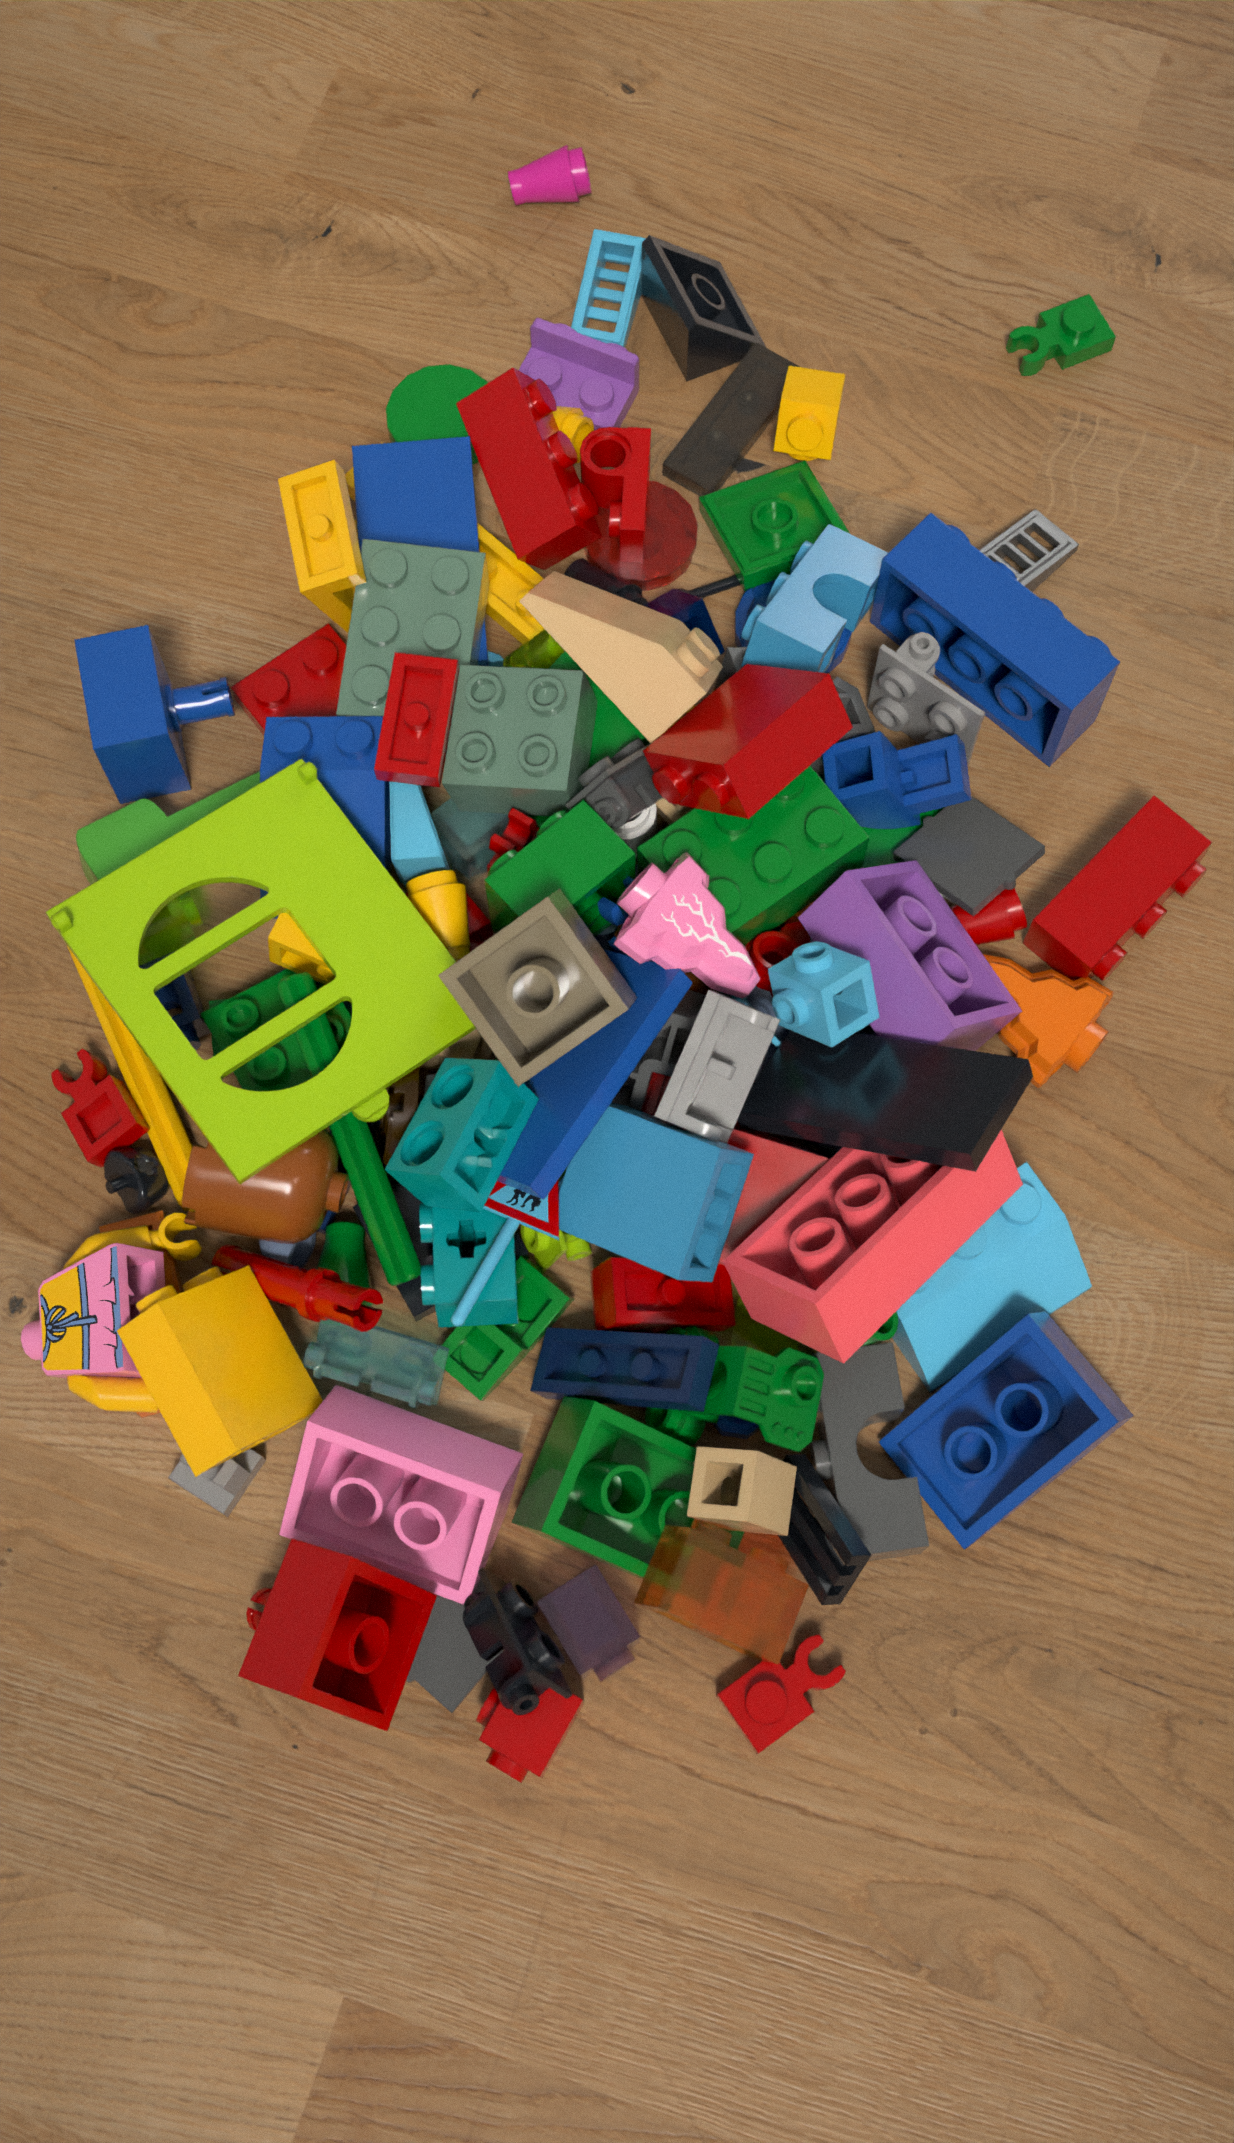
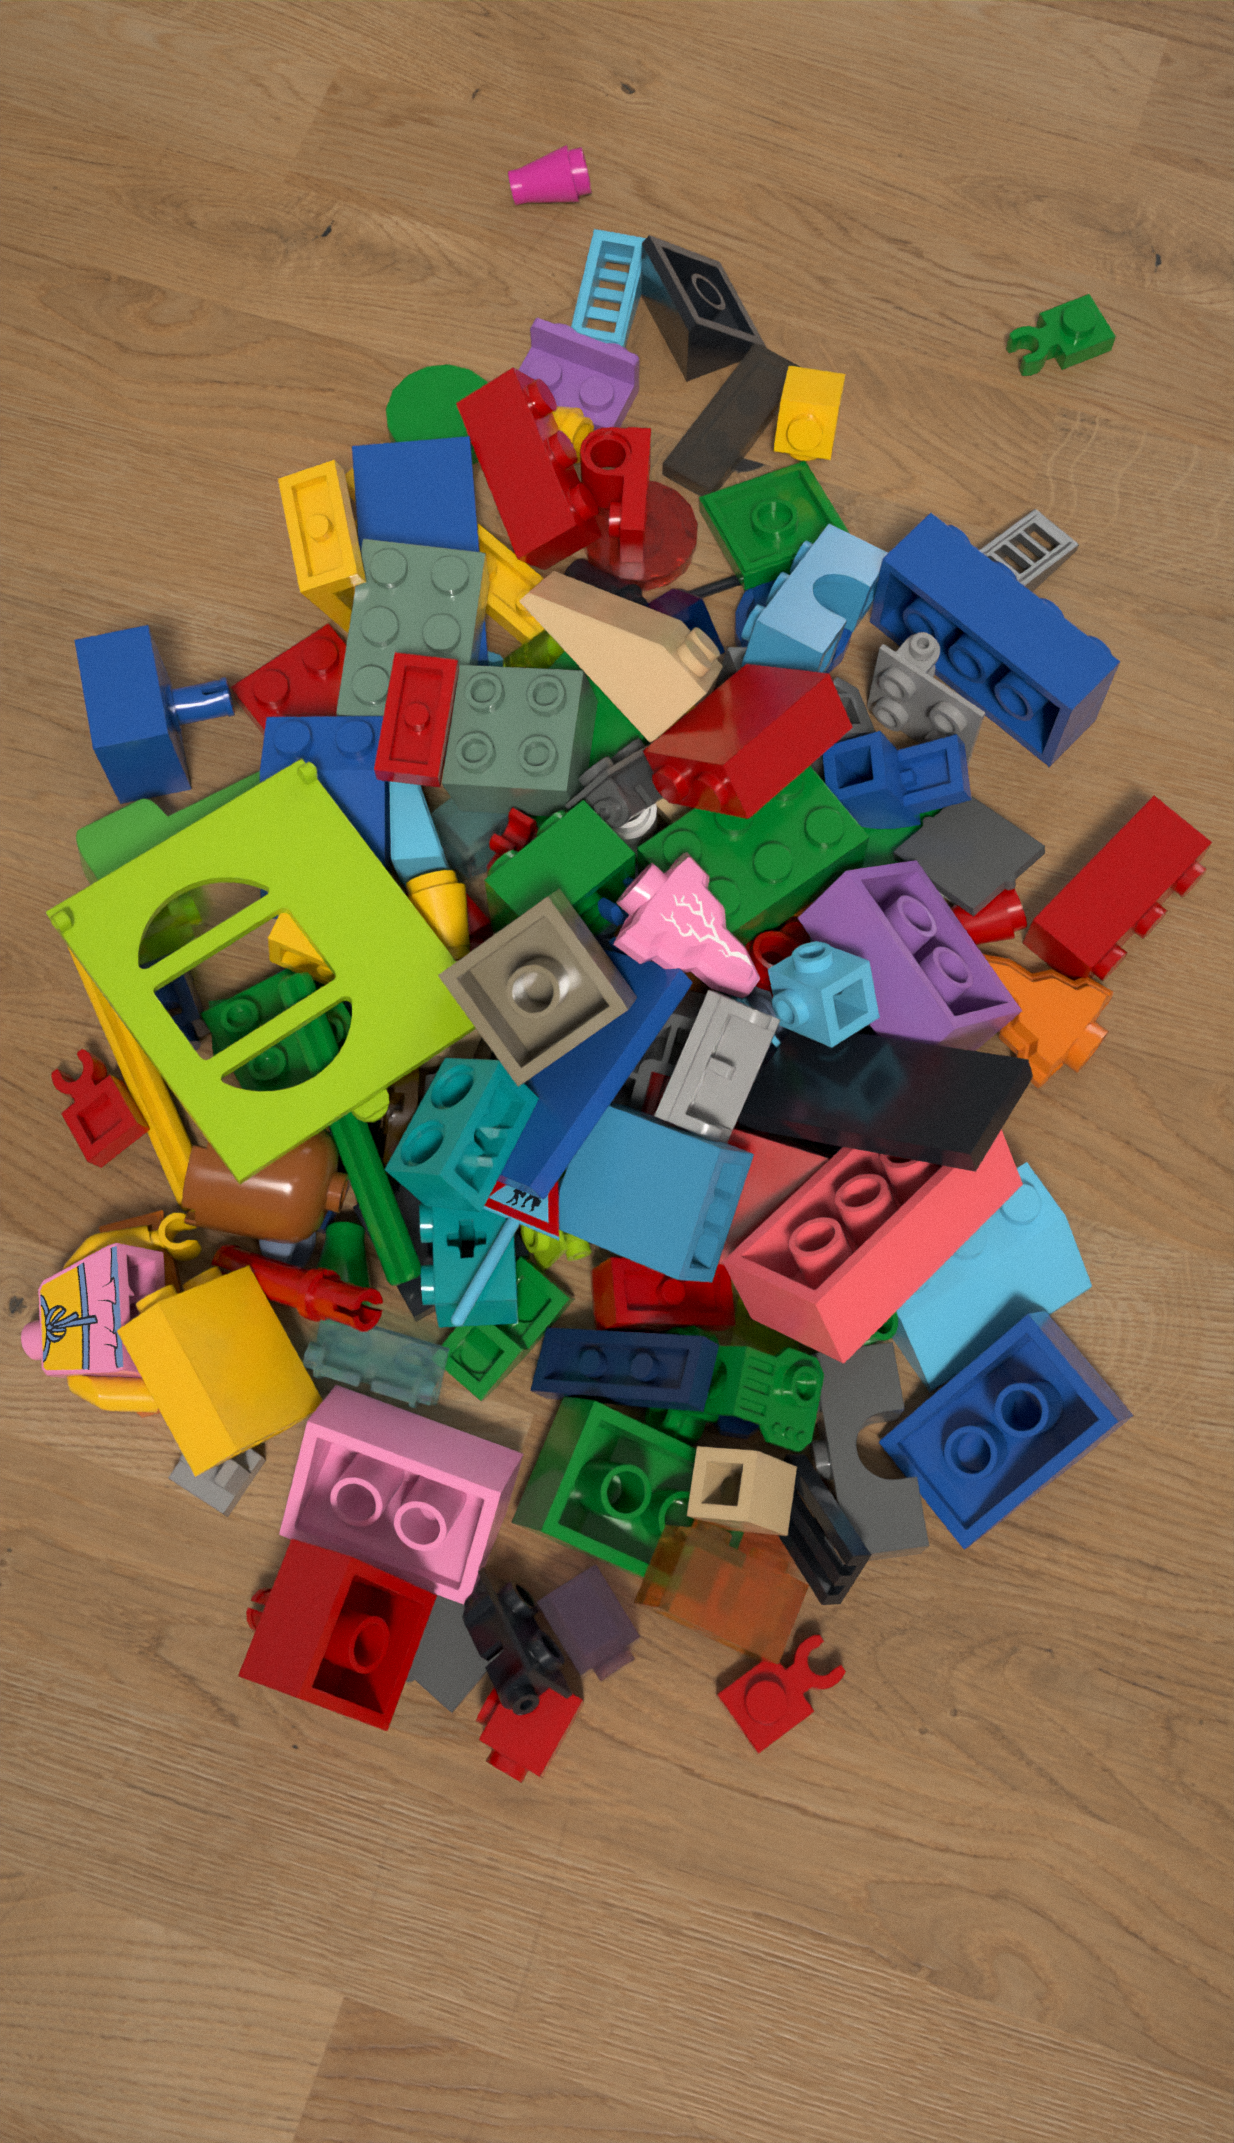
(135, 1177): black piece -> none

